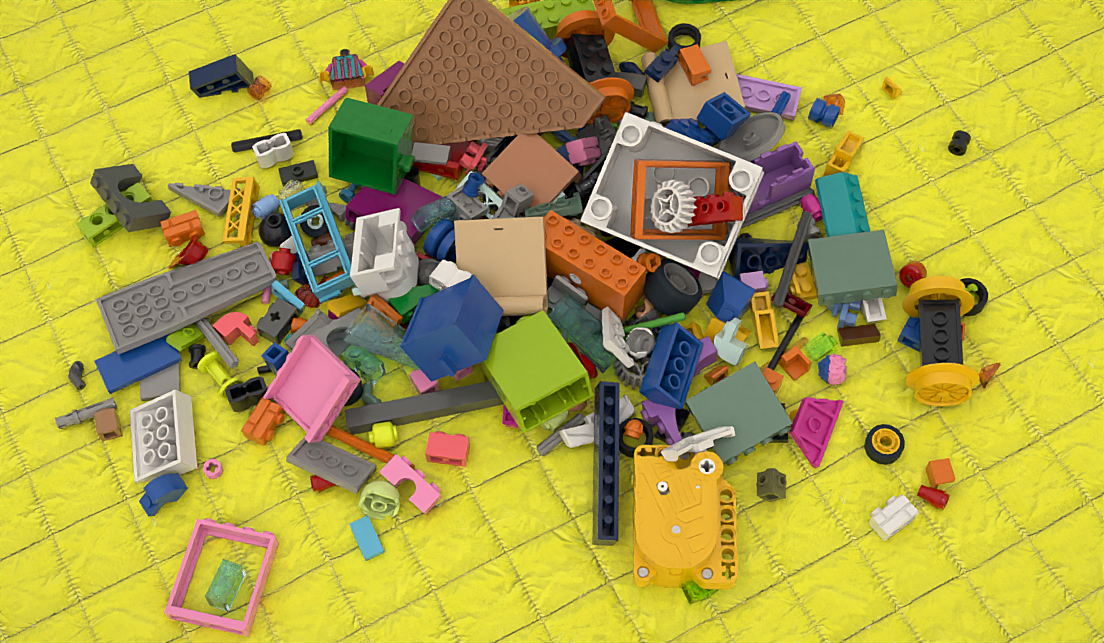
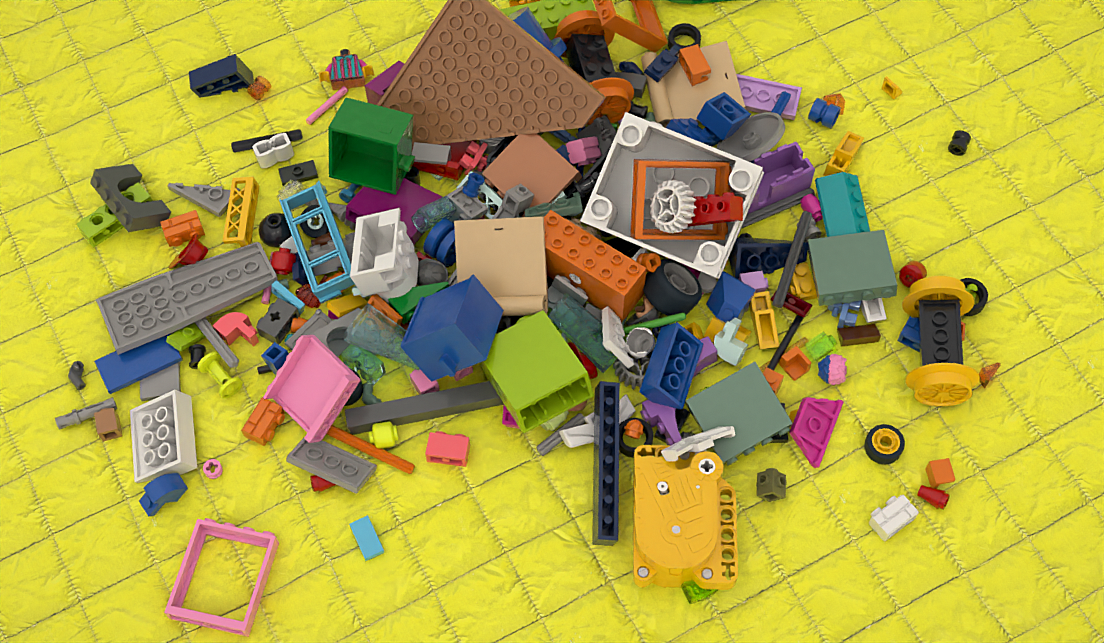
(225, 585): clear light blue brick -> none
(244, 395): brick -> none
(265, 206): light blue brick -> none
(379, 500): yellowish green cylinder -> none
(425, 495): bright pink arch -> none
(447, 275): white brick -> none
(716, 374): orange slope -> none

